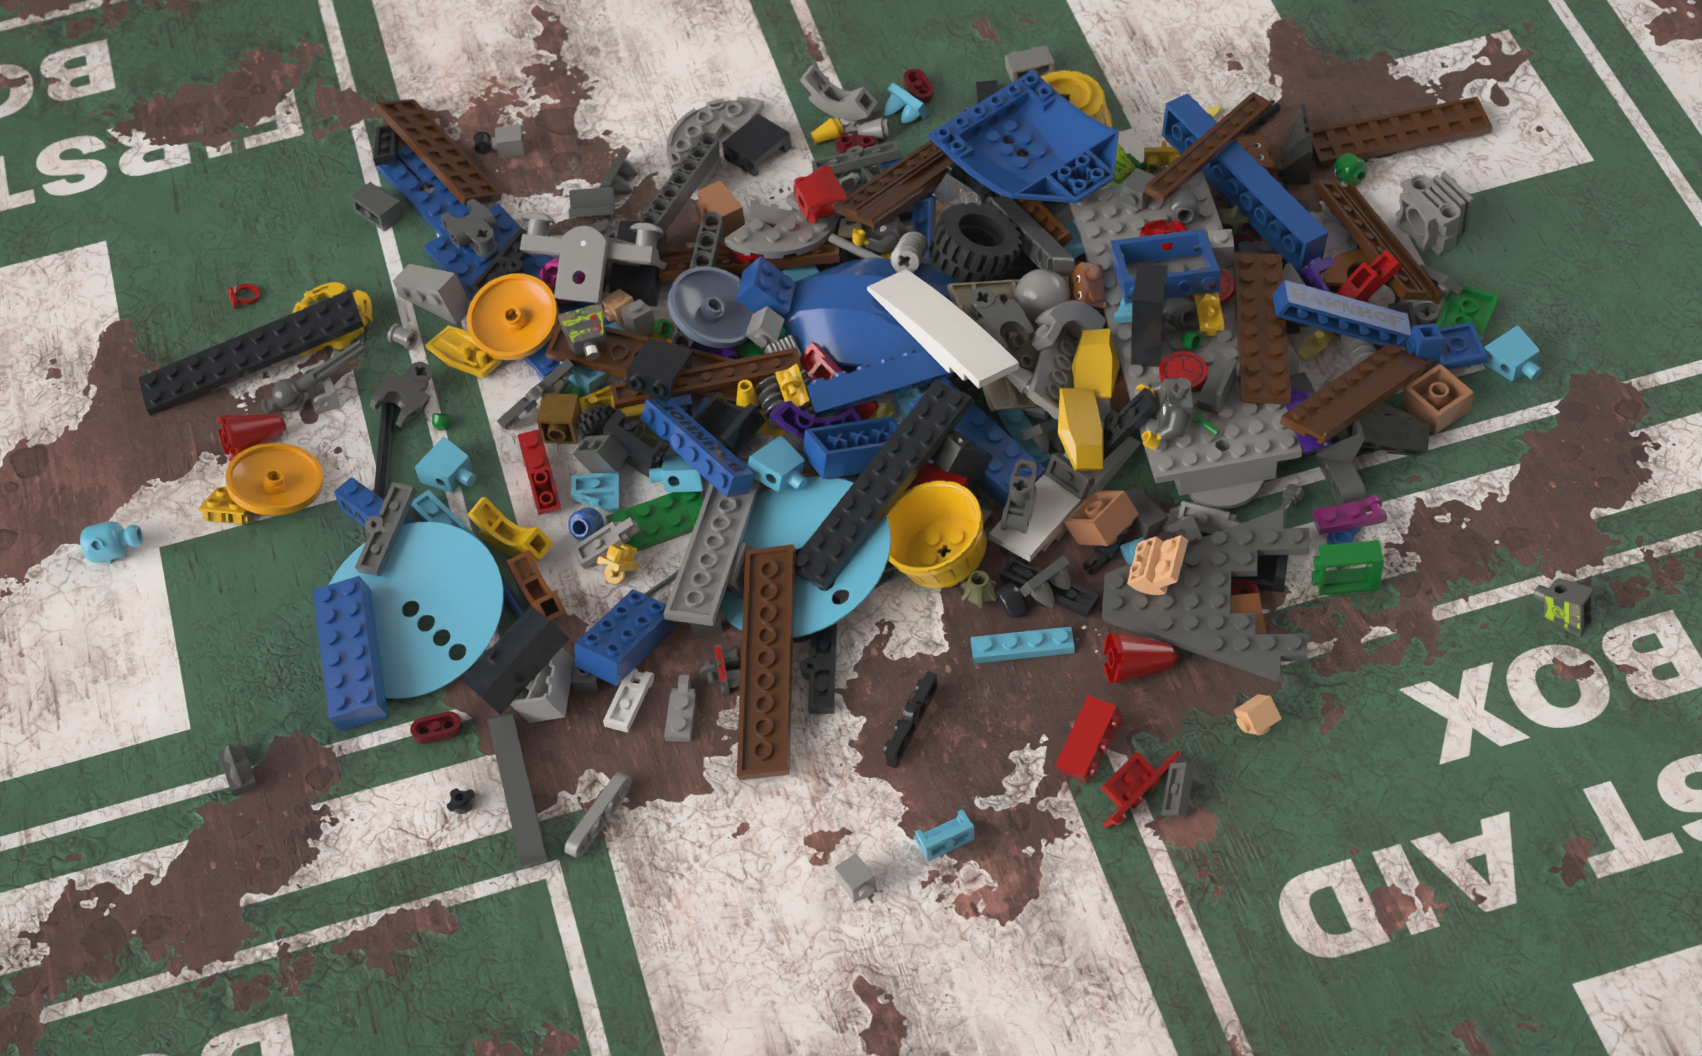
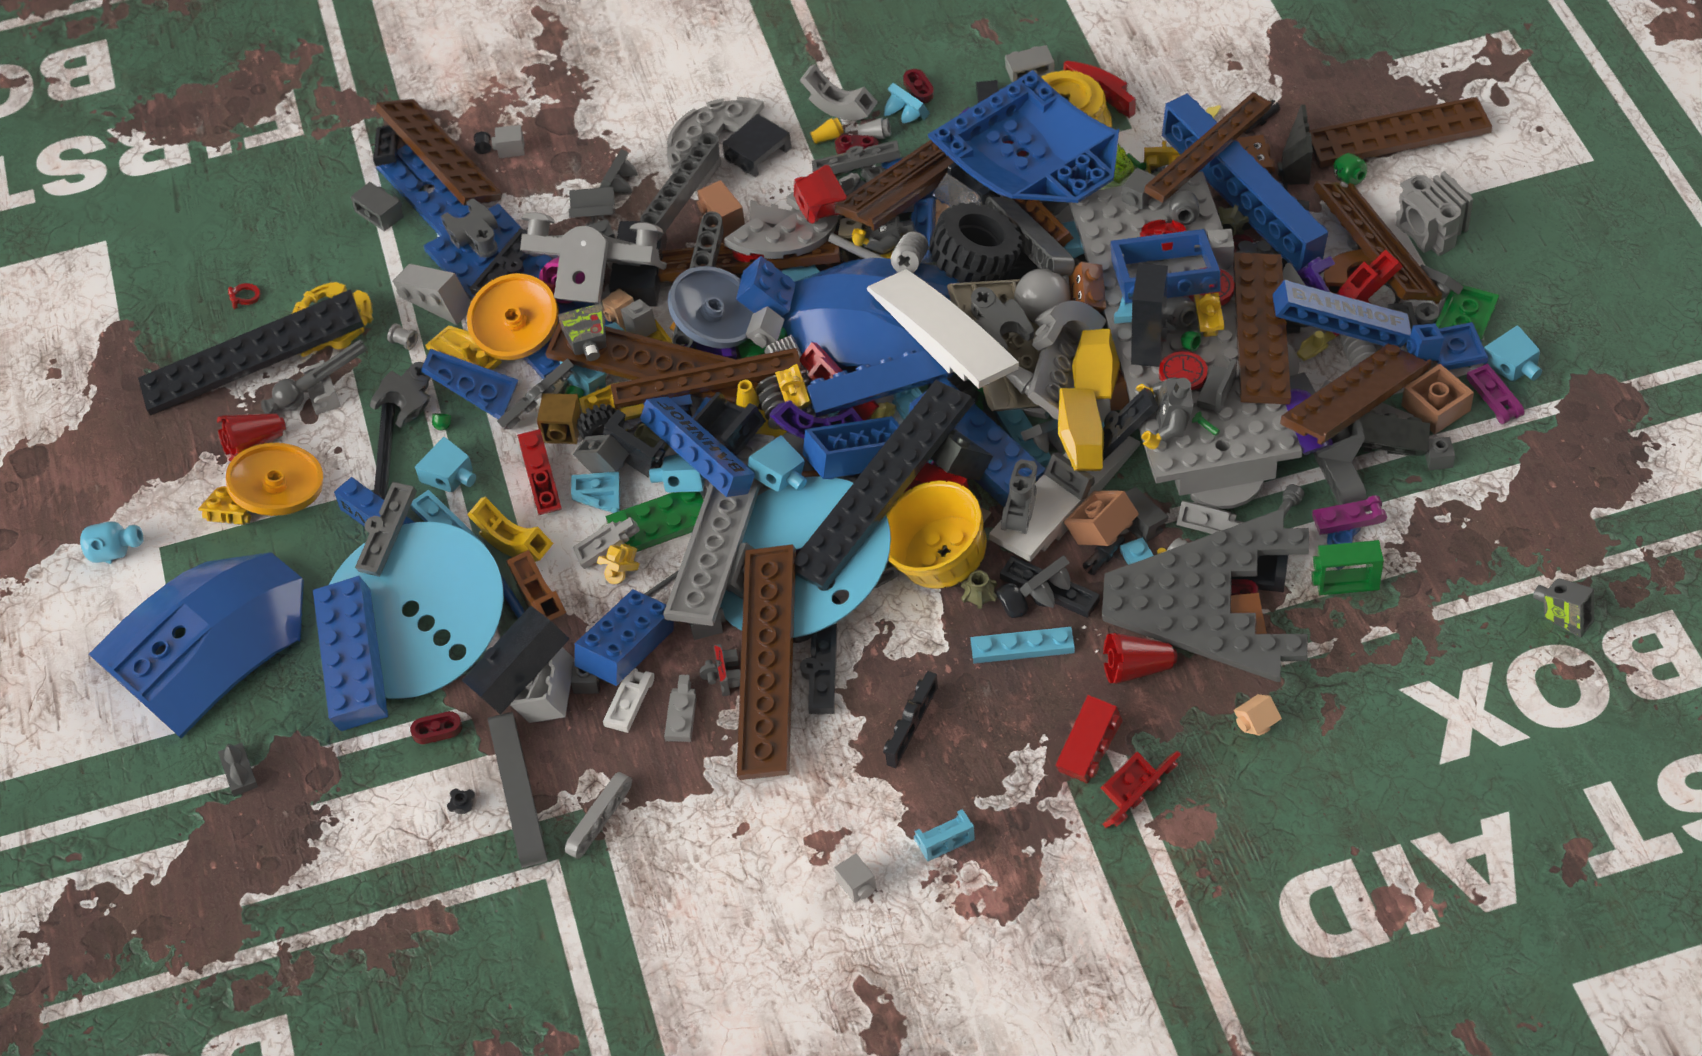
(234, 621): none -> blue wedge
(477, 384): none -> blue wing
(585, 523): blue head -> none
(657, 368): black panel -> none
(667, 328): green hinge -> none
(1112, 86): none -> red slope
(1157, 564): light nougat brick -> none
(1180, 782): dark grey tile -> none
(1187, 527): dark grey hinge -> none
(1440, 453): none -> dark grey plate
(1495, 393): none -> magenta plate

